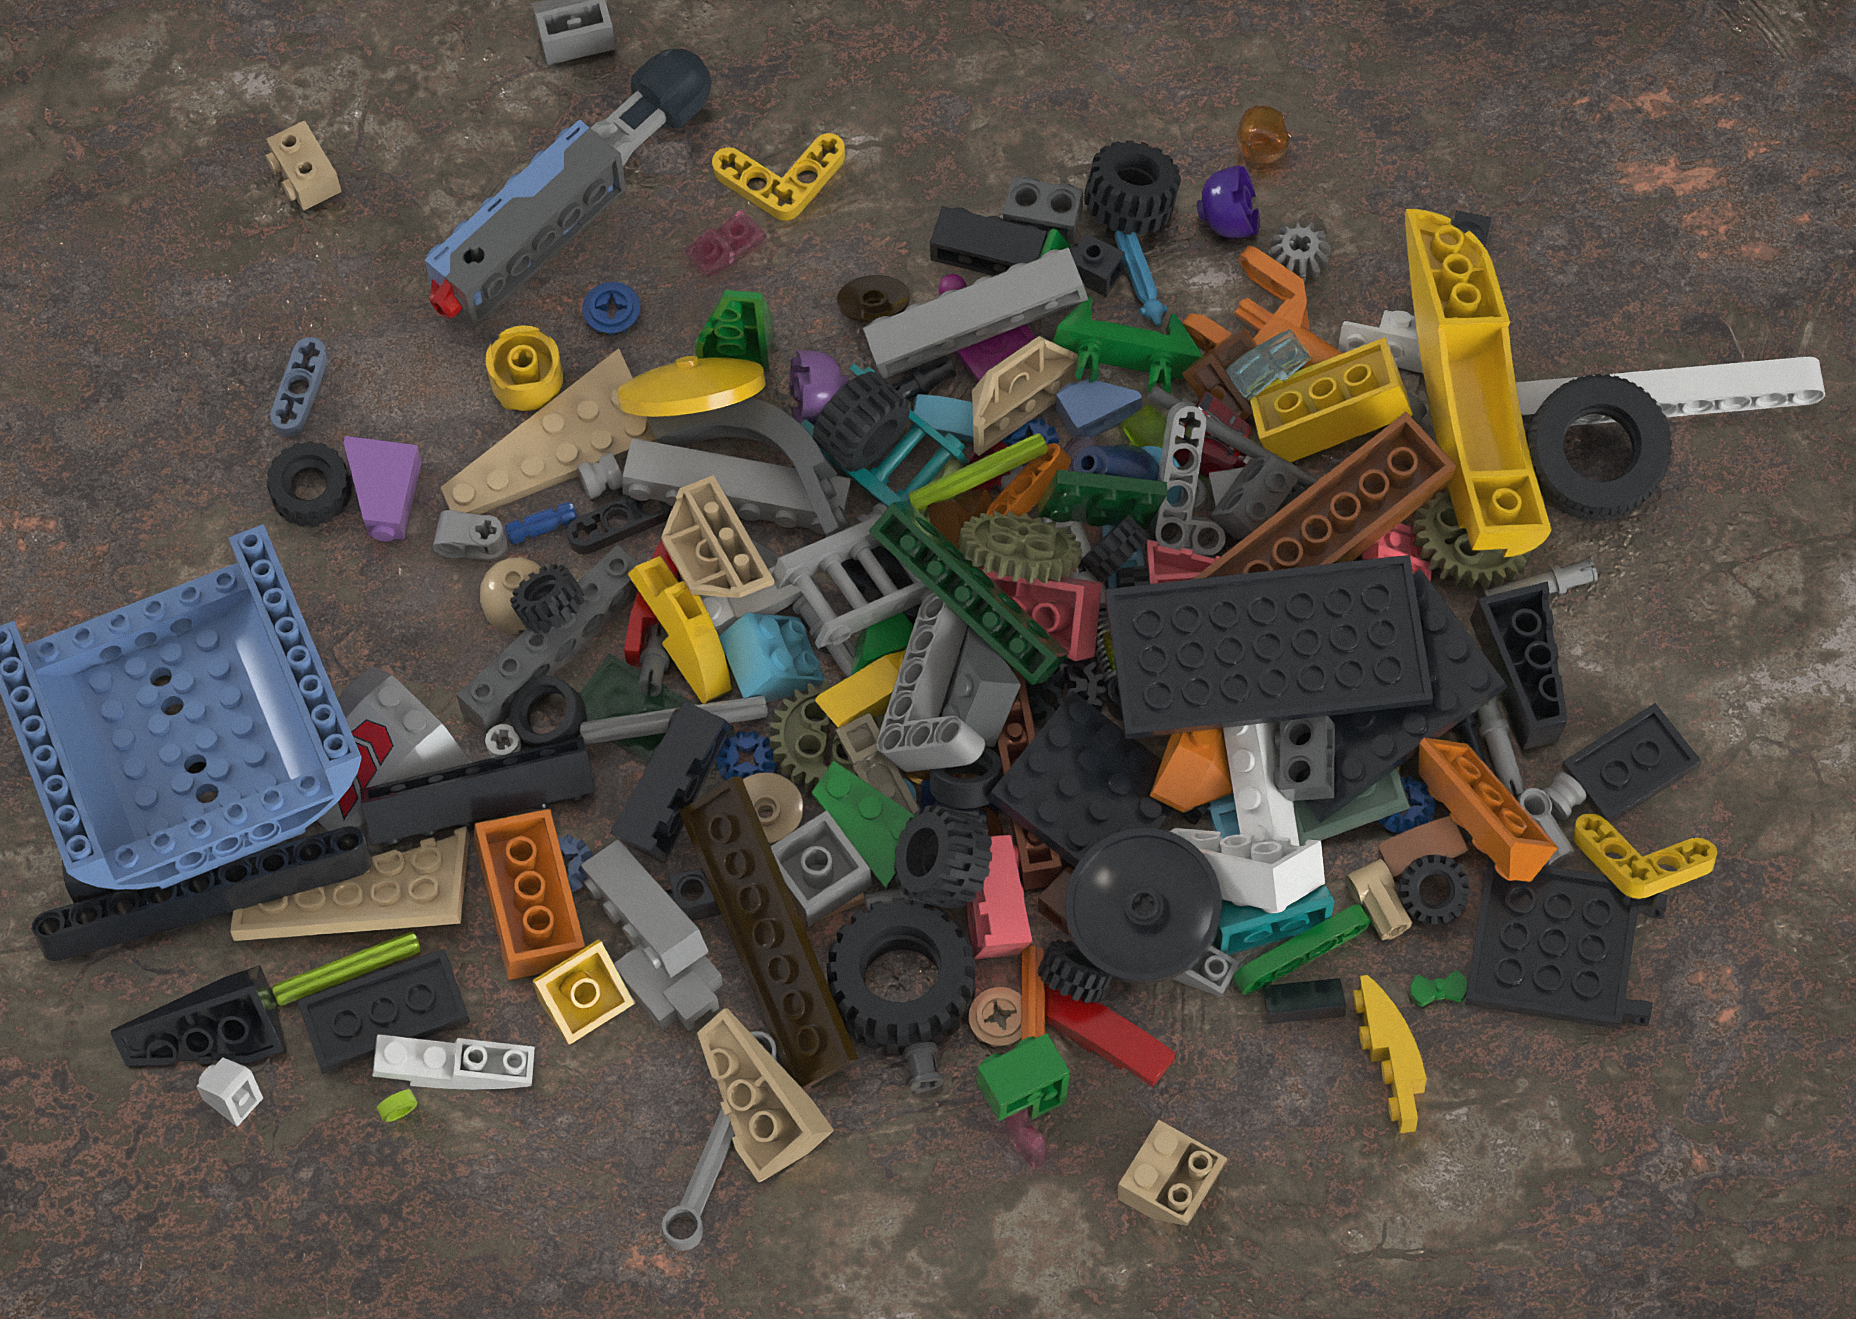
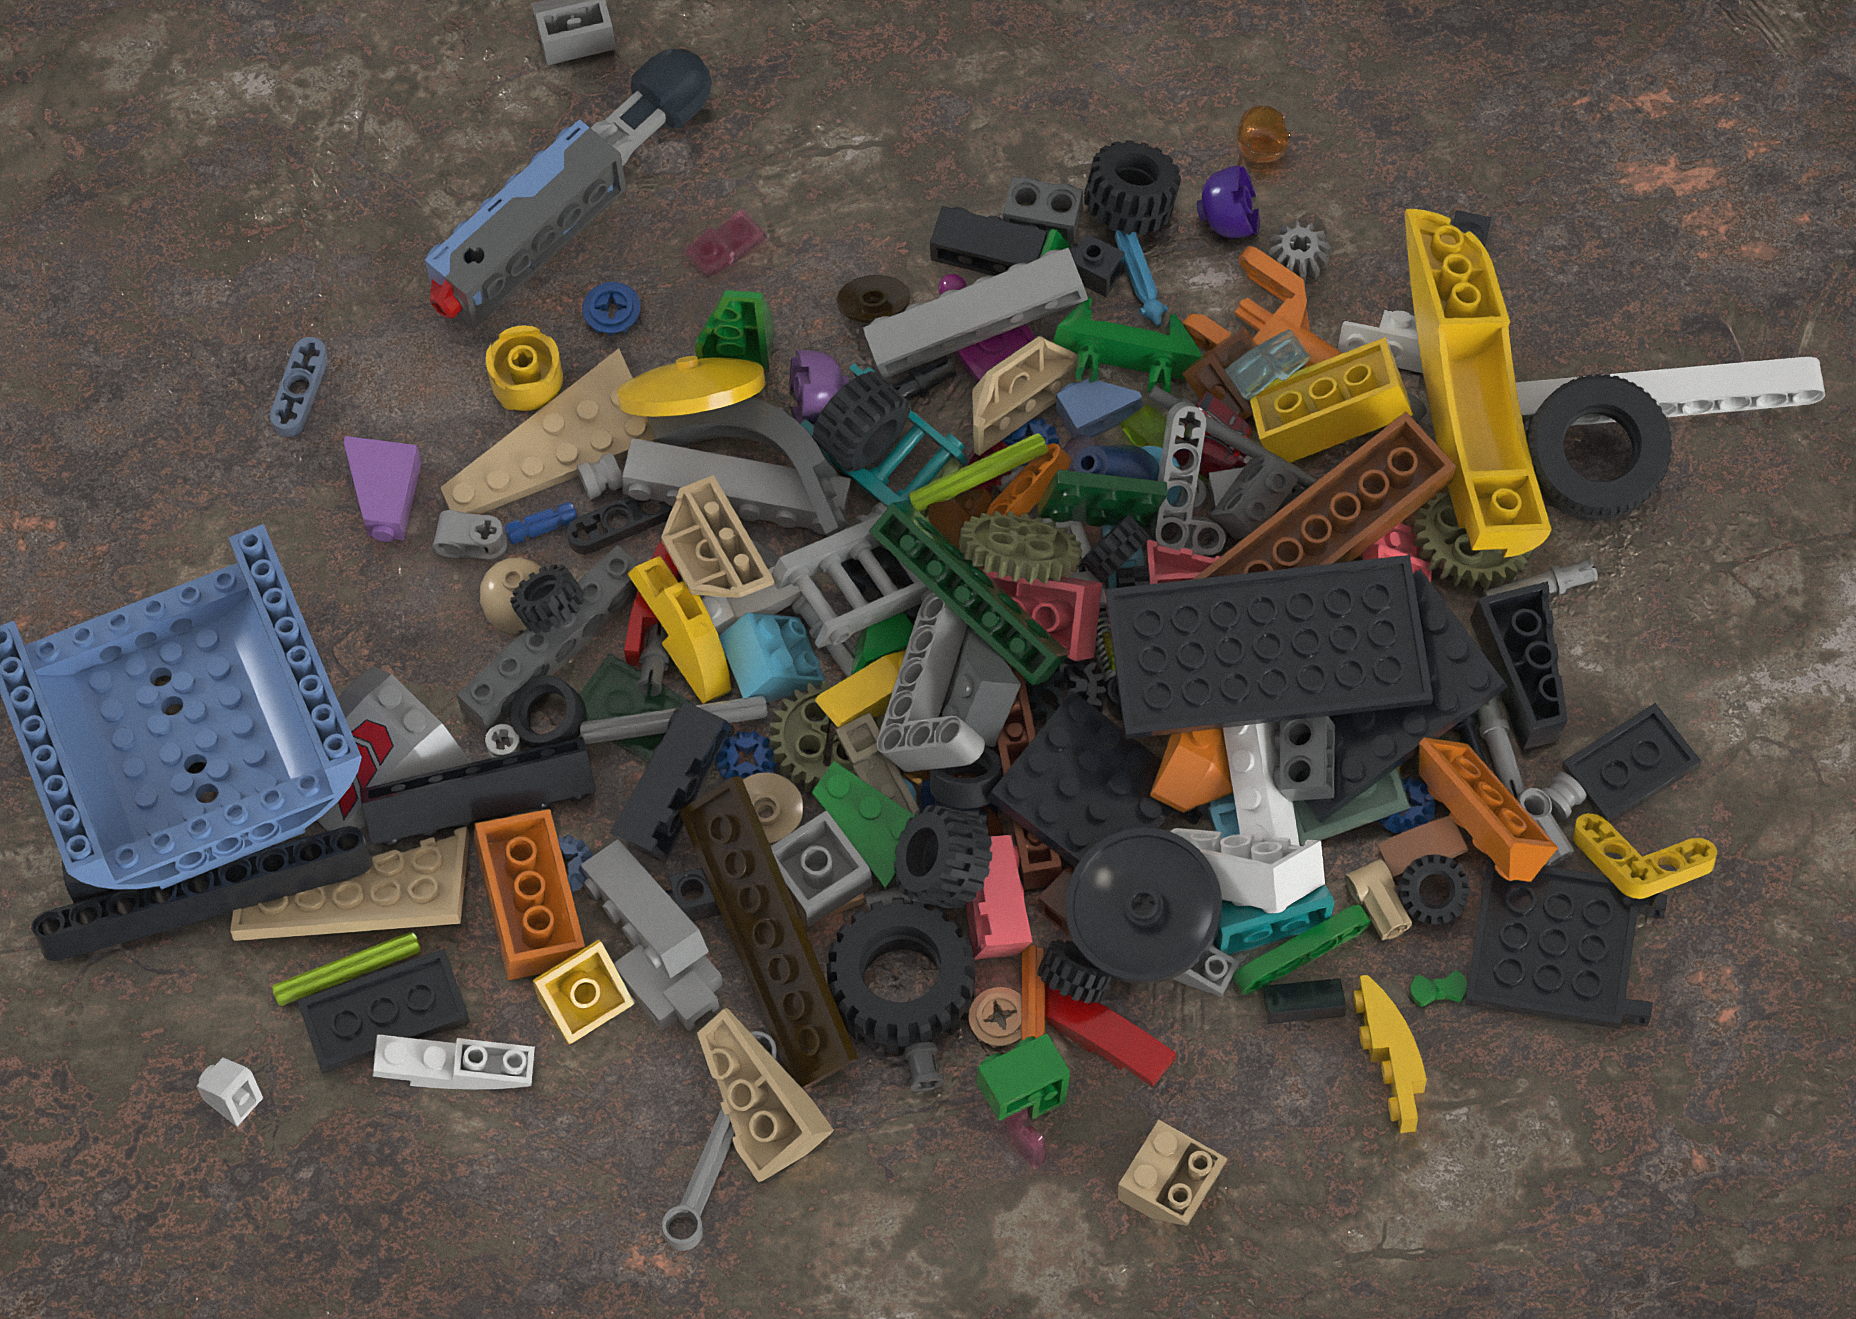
(224, 1019): black wedge -> none
(303, 166): tan brick -> none
(303, 457): black tyre -> none
(397, 1105): lime tile -> none
(788, 185): yellow beam -> none
(946, 415): medium azure slope -> none

